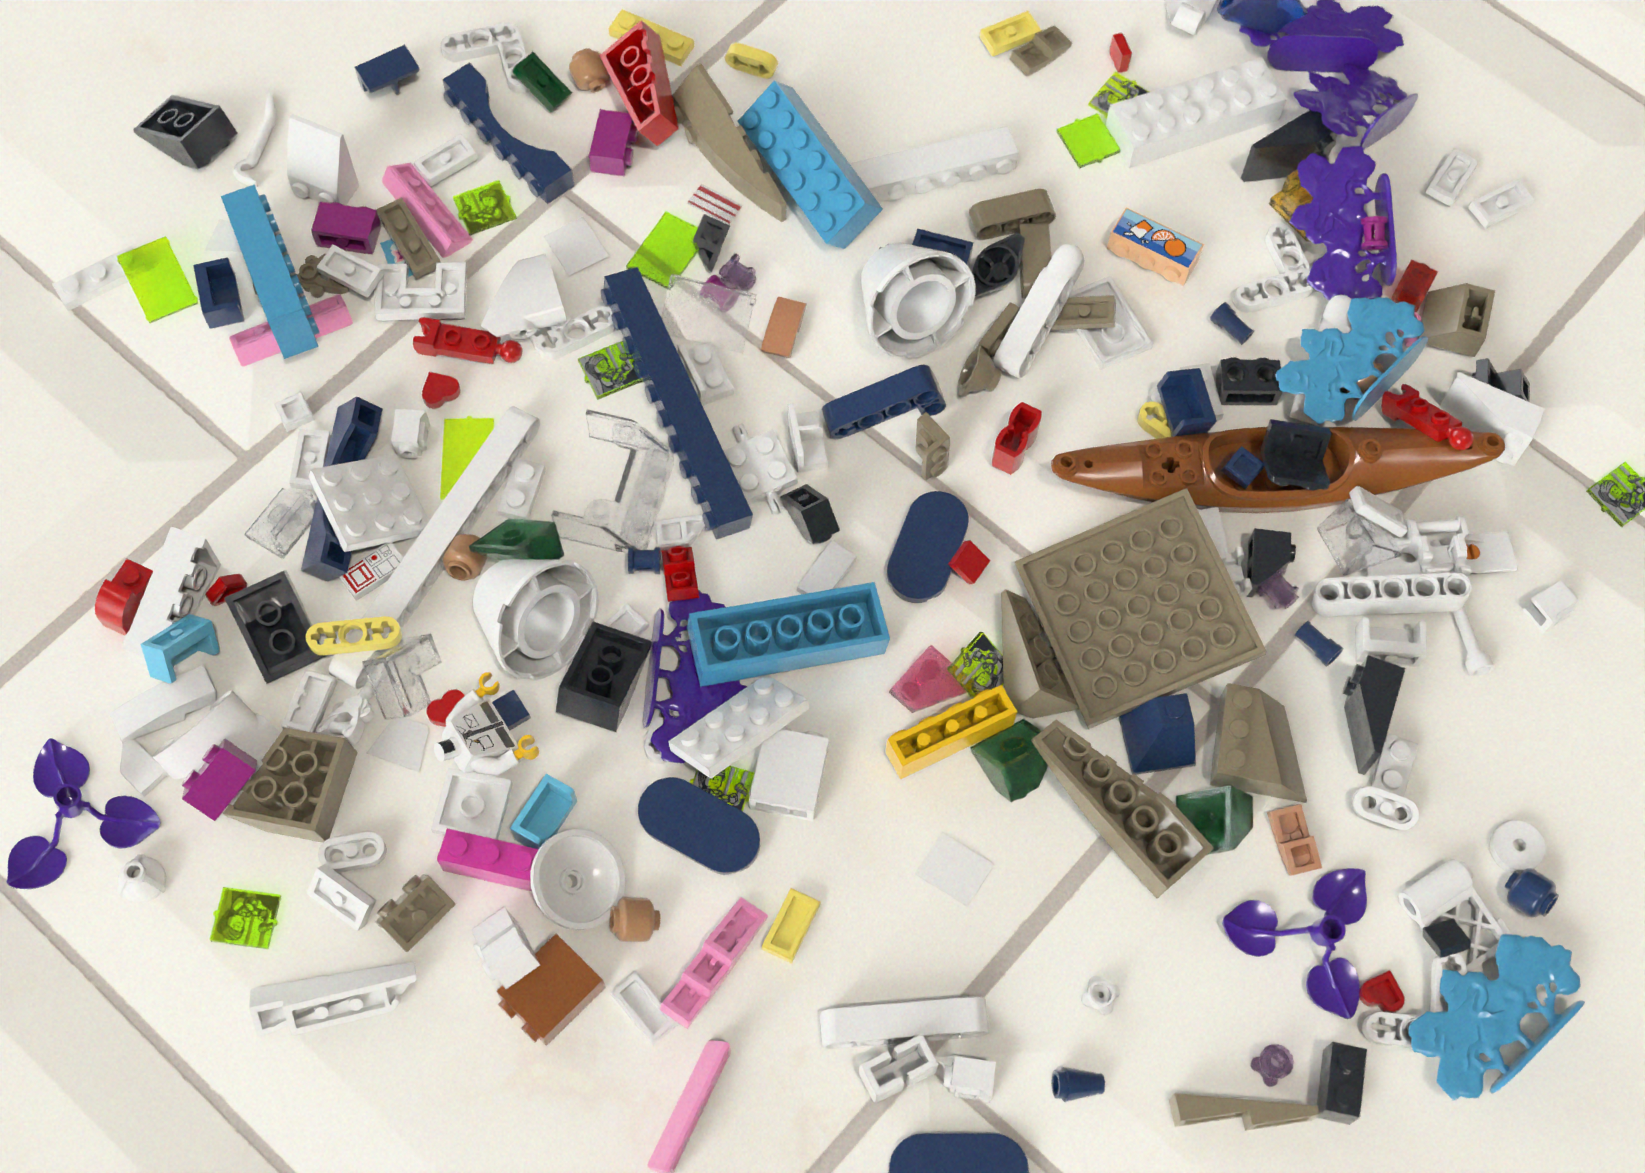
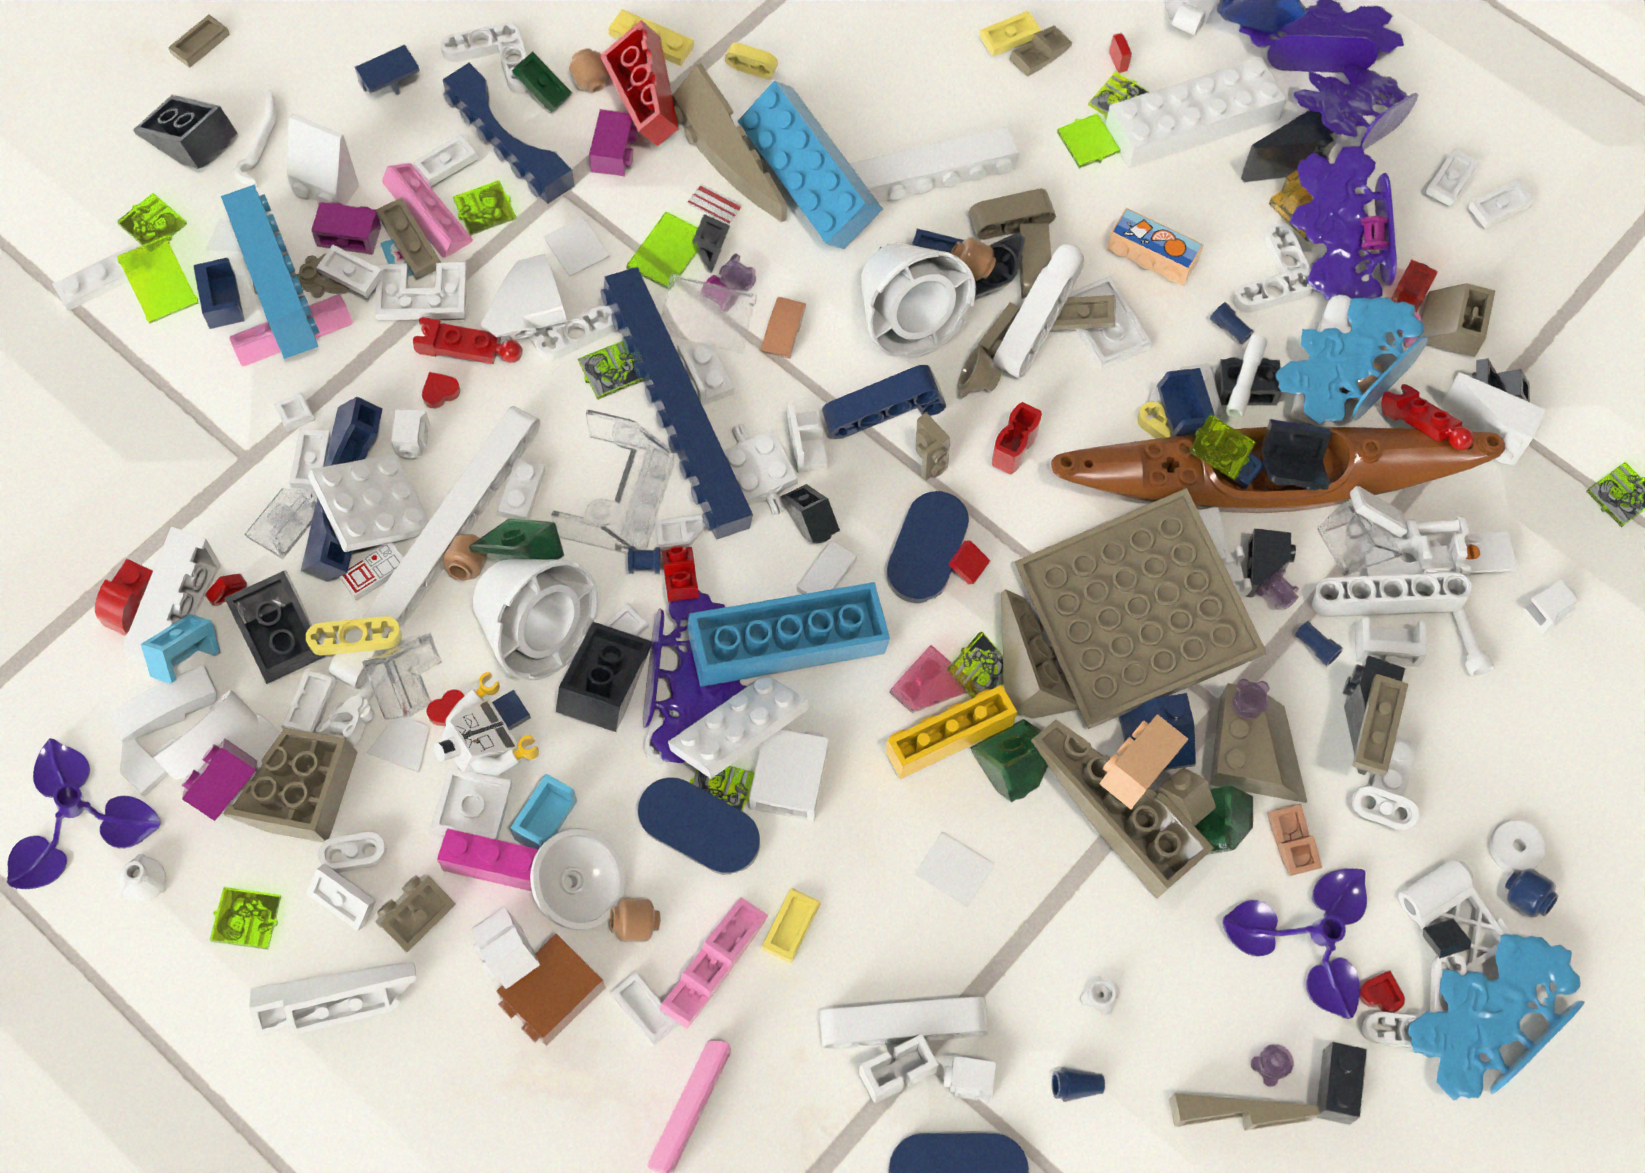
(151, 220): none -> clear neon green piece
(199, 41): none -> dark tan tile
(460, 444): clear neon green piece -> none
(976, 256): none -> medium nougat head
(1142, 760): none -> light nougat brick
(1189, 794): none -> dark tan slope
(1222, 446): none -> clear neon green piece
(1251, 361): none -> white piece
(1252, 692): none -> clear purple brick
(1380, 725): none -> dark tan plate

